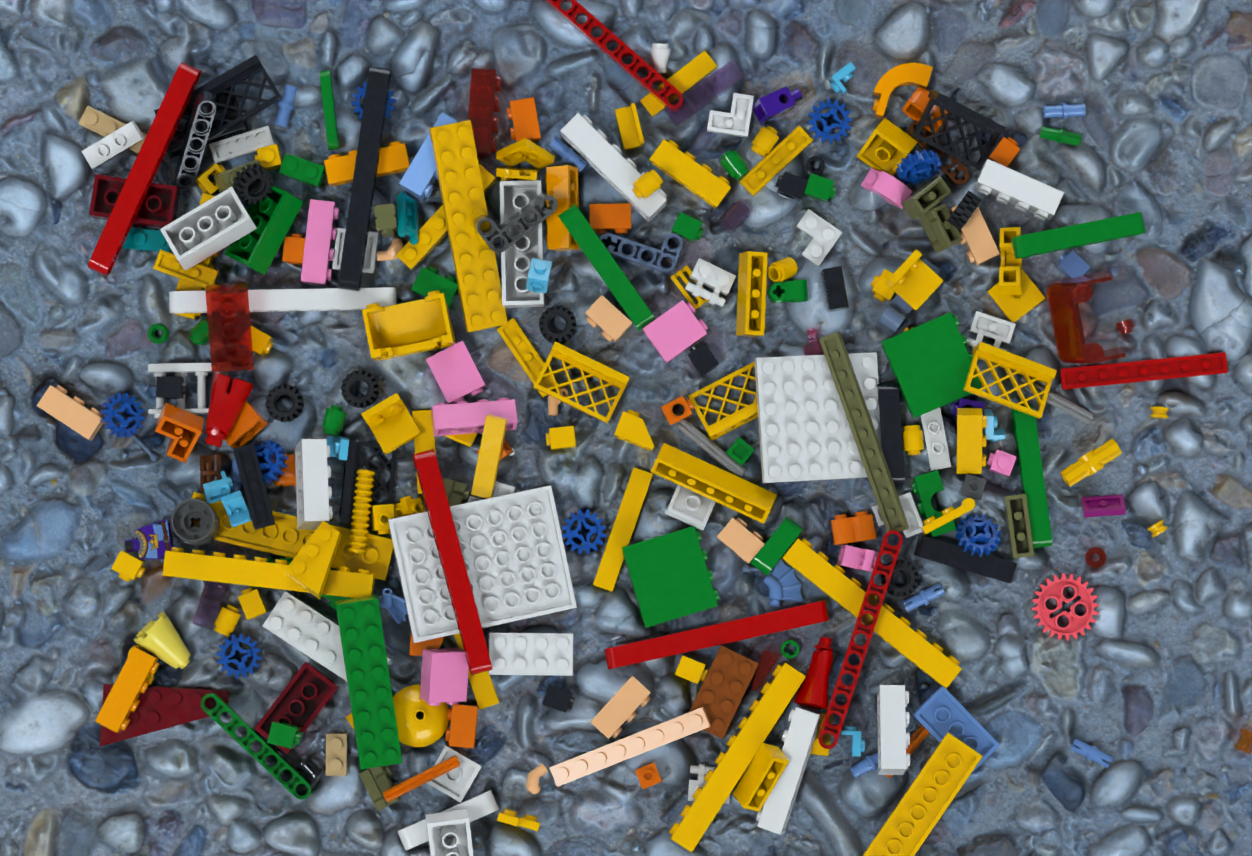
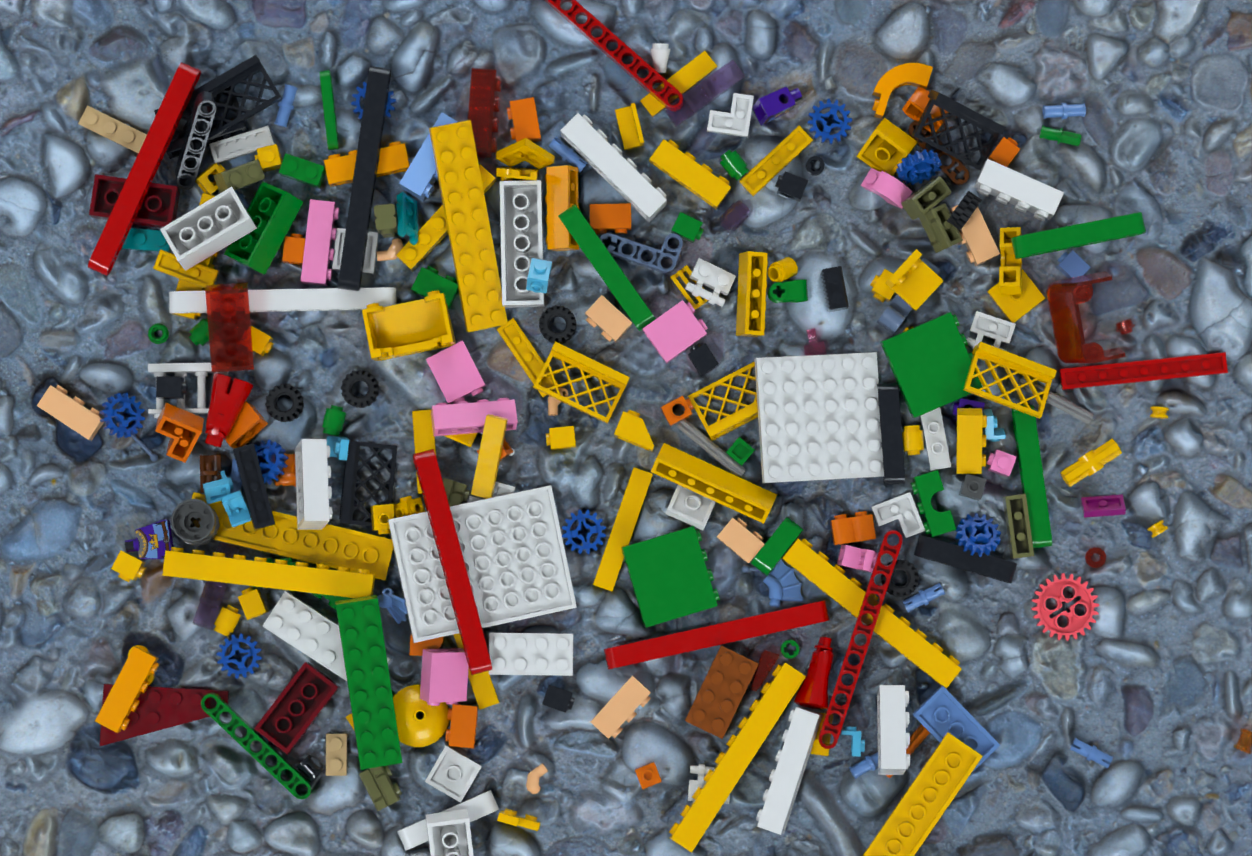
(112, 144): white plate -> none
(164, 642): light yellow cone -> none
(259, 190): black tyre -> none
(285, 735): green brick -> none
(314, 560): yellow wedge -> none
(361, 511): yellow piece -> none
(391, 423): yellow bracket -> none
(421, 778): orange axle -> none
(519, 219): dark grey beam -> none
(630, 746): light nougat plate -> none
(647, 184): yellow brick -> none
(691, 670): yellow brick -> none
(760, 777): yellow brick -> none
(764, 141): yellow brick -> none
(820, 188): green brick -> none
(823, 236): white plate -> none
(844, 74): medium azure bracket -> none
(864, 432): olive plate -> none
(948, 515): yellow plate -> none

